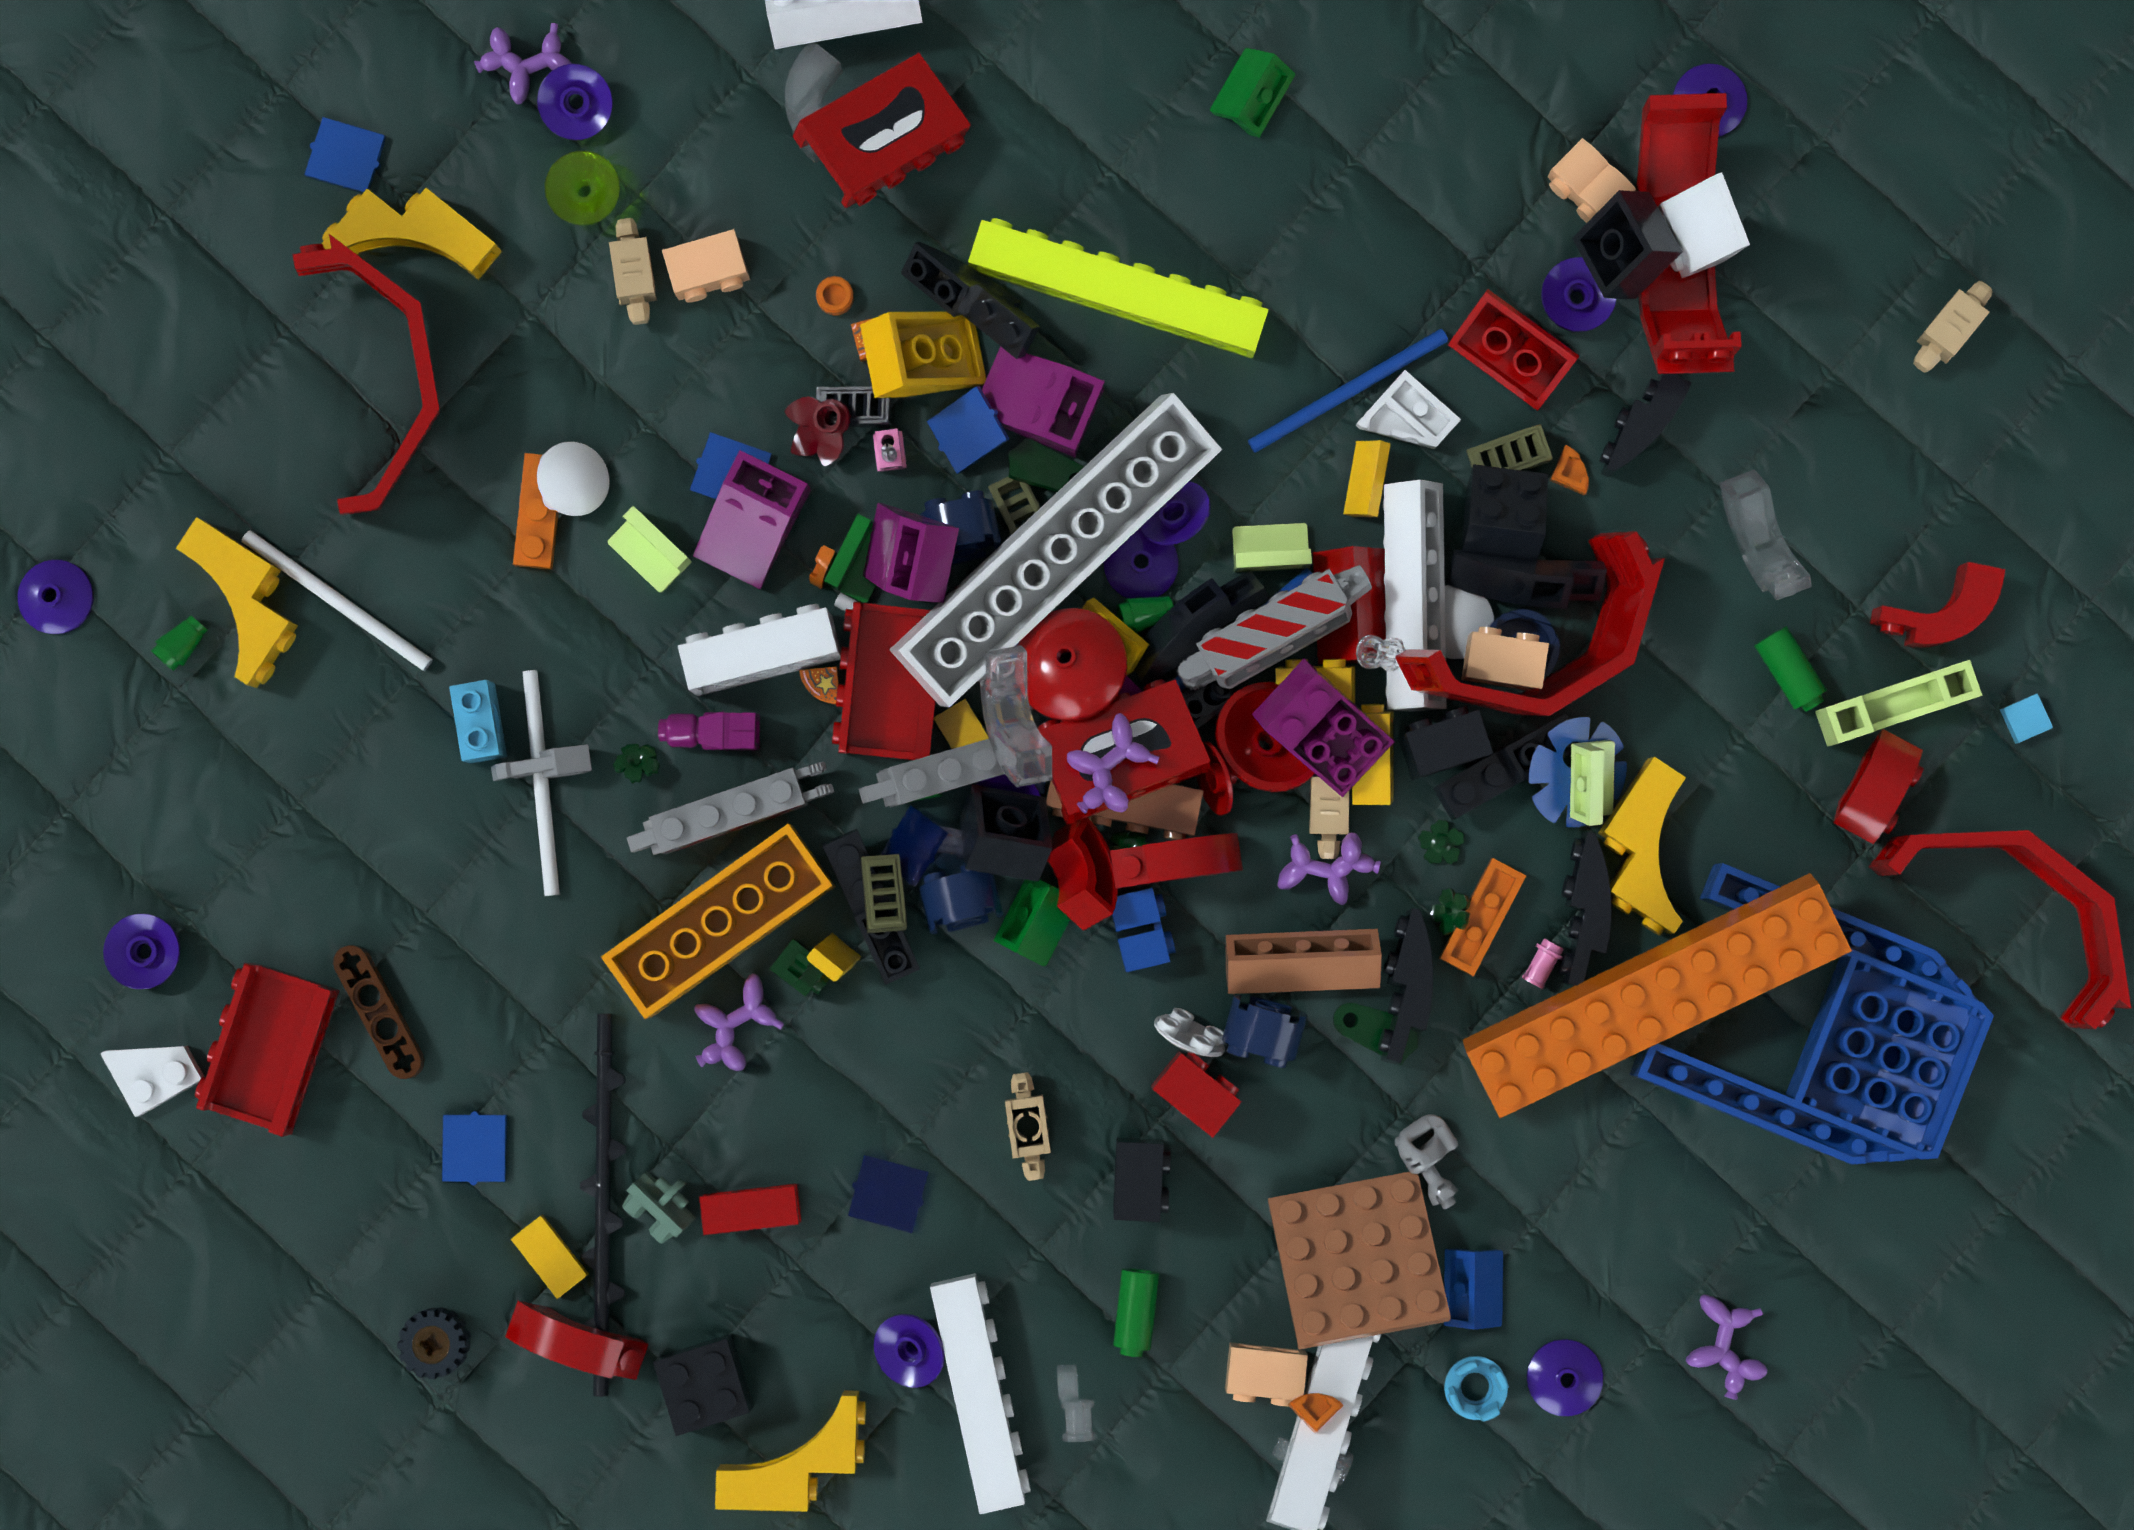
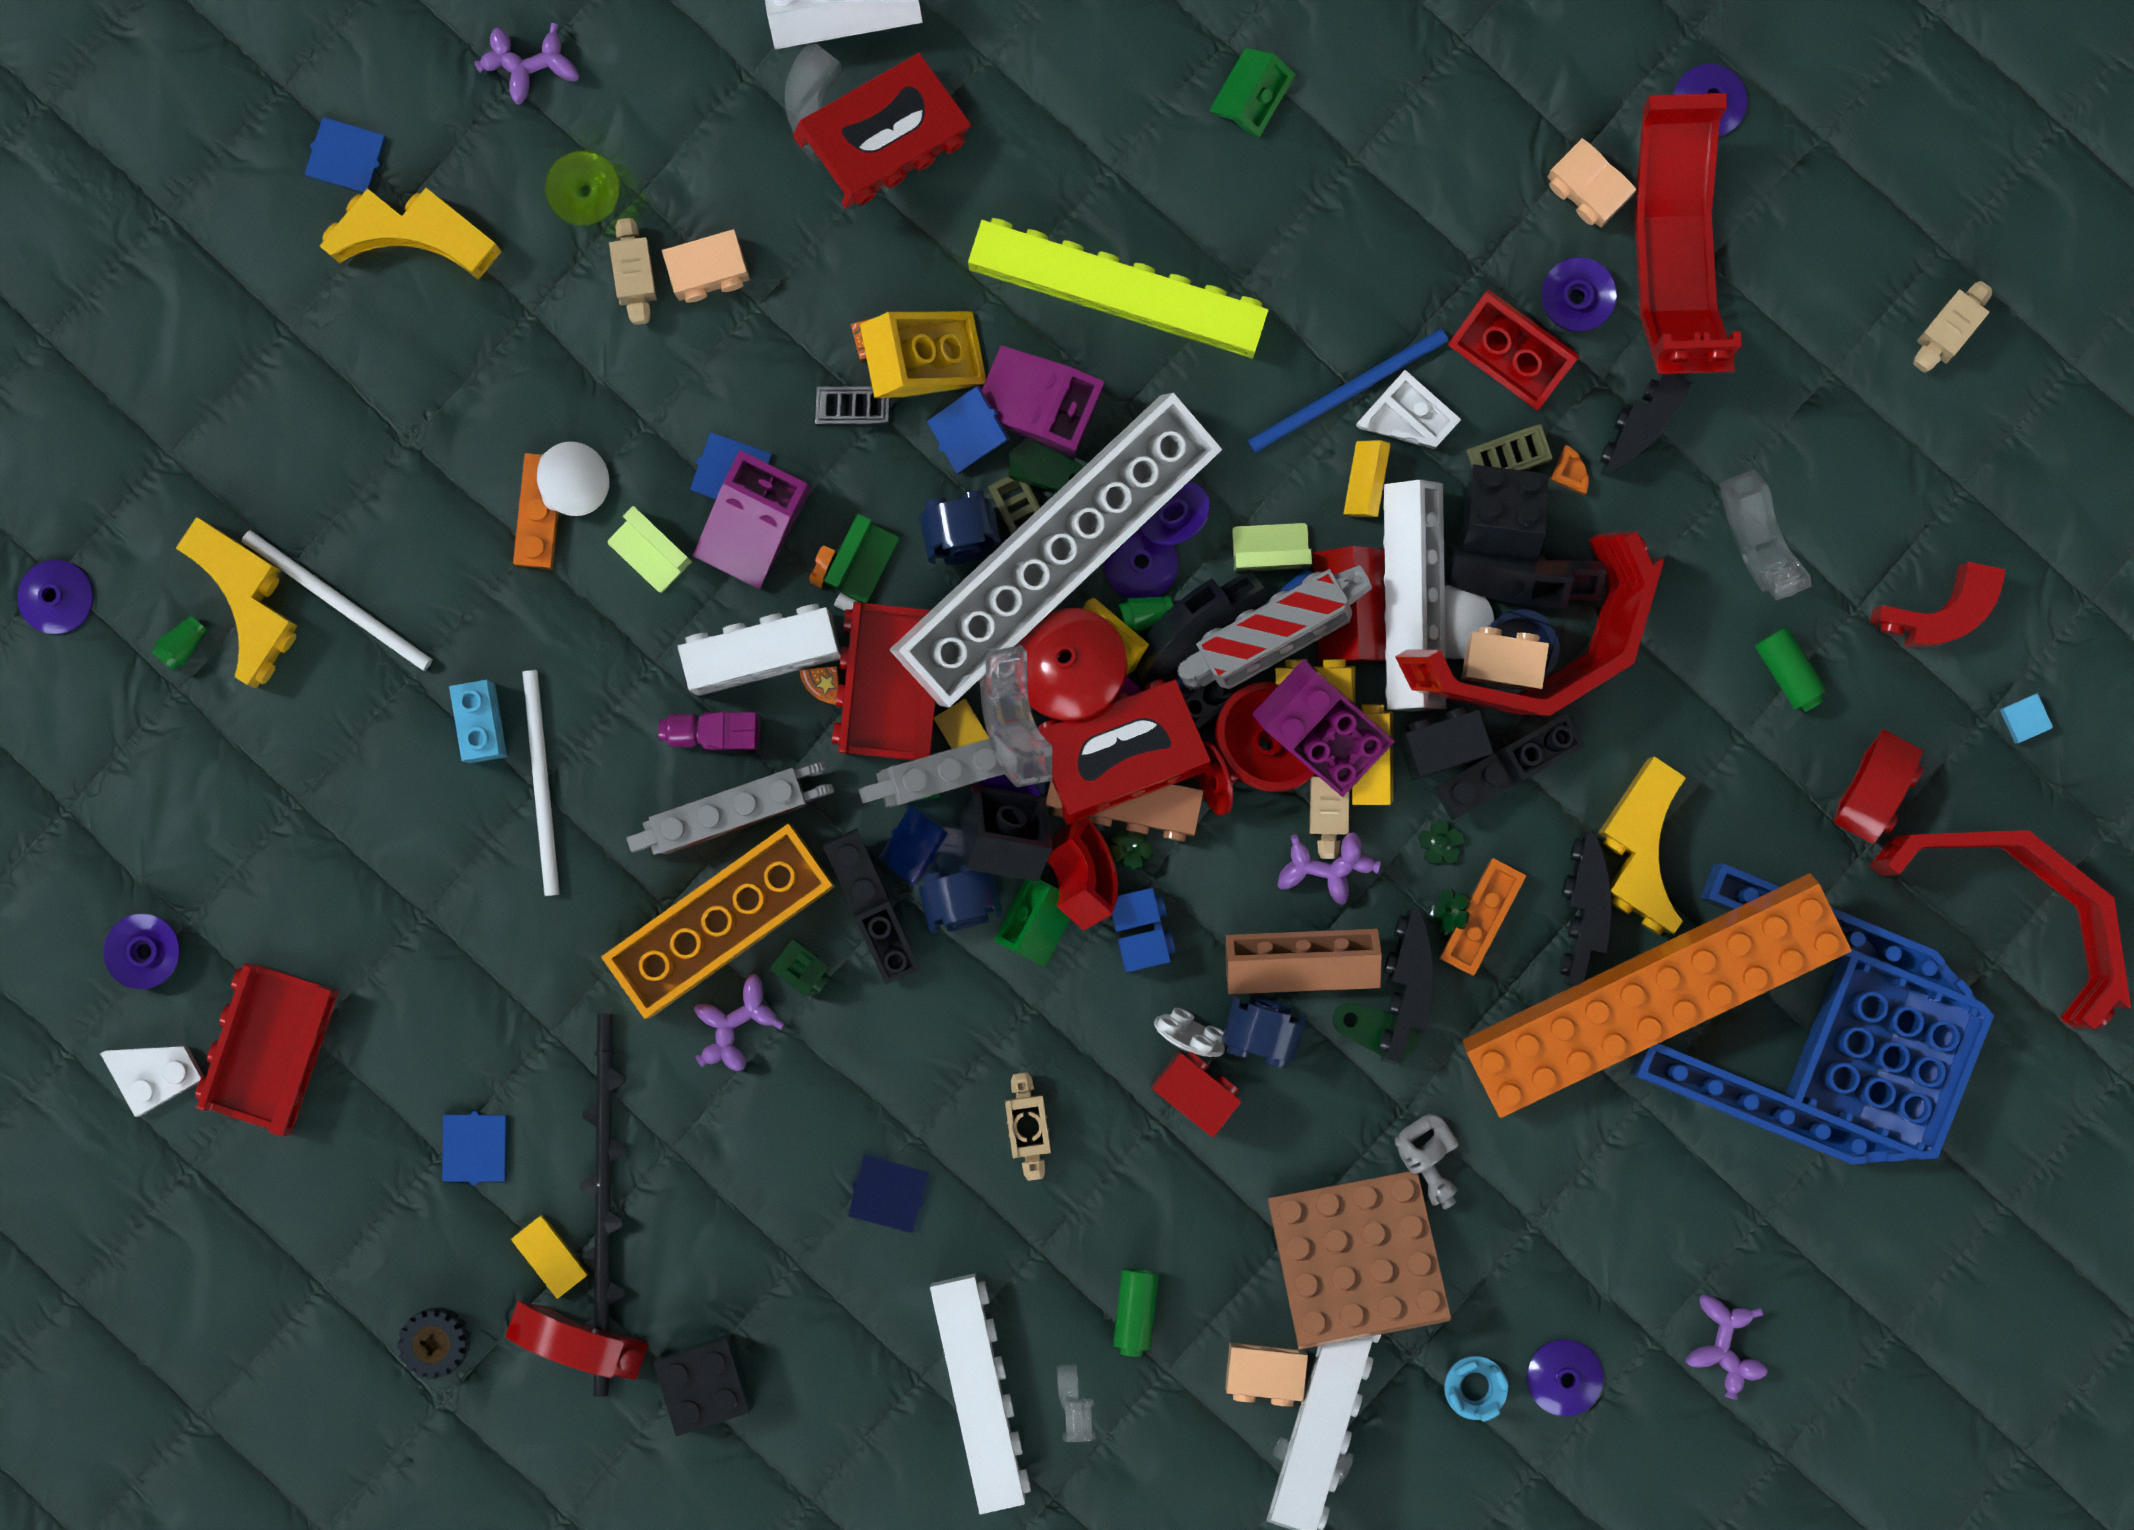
(318, 260): red panel -> none
(374, 1014): reddish brown beam -> none
(552, 764): light grey piece -> none
(555, 105): dark purple dish -> none
(635, 761): dark green plant -> none
(662, 1202): sand green hips -> none
(750, 1209): red piece -> none
(787, 1480): yellow arch -> none
(815, 431): dark red plate -> none
(833, 957): yellow tile -> none
(834, 295): orange tile -> none
(883, 924): olive slope -> none
(889, 457): bright pink piece -> none
(899, 1358): dark purple dish -> none
(910, 554): magenta slope -> none
(971, 294): black slope -> none
(1100, 768): medium lavender piece -> none
(1139, 1179): black brick -> none
(1176, 860): red arch -> none
(1315, 1409): orange tile -> none
(1372, 659): clear bush -> none
(1474, 1288): blue panel -> none
(1543, 963): bright pink pin -> none
(1550, 768): blue piece -> none
(1592, 781): yellowish green panel -> none
(1627, 245): black brick -> none
(1704, 226): white slope -> none
(1898, 703): yellowish green arch -> none

